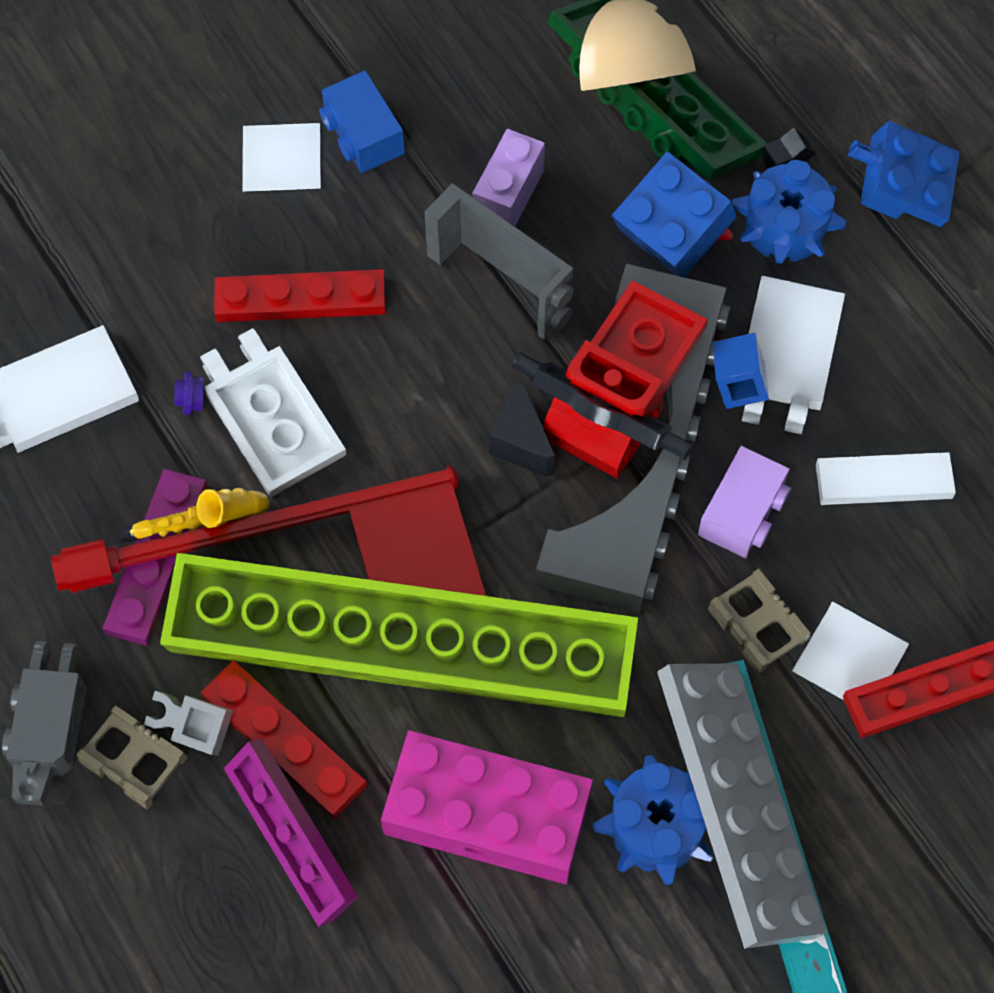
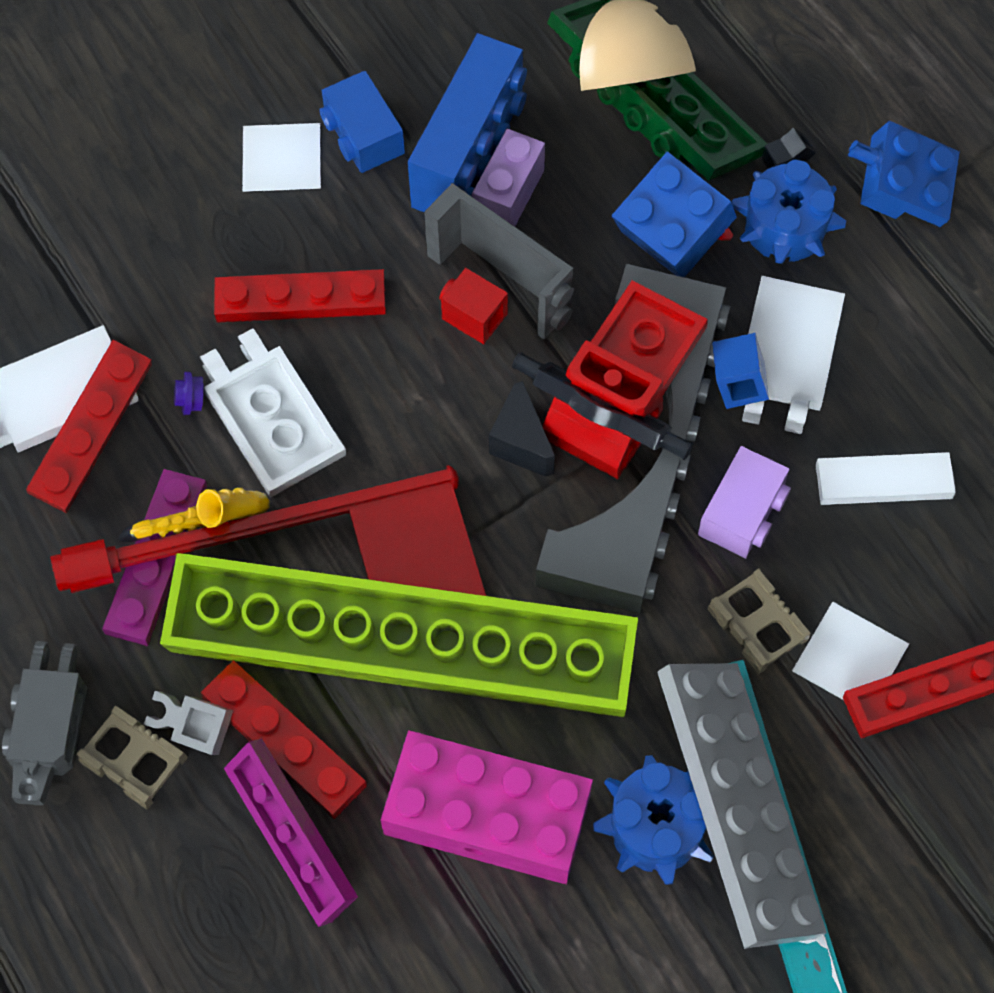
(89, 426): none -> red plate
(468, 121): none -> blue brick
(473, 305): none -> red brick

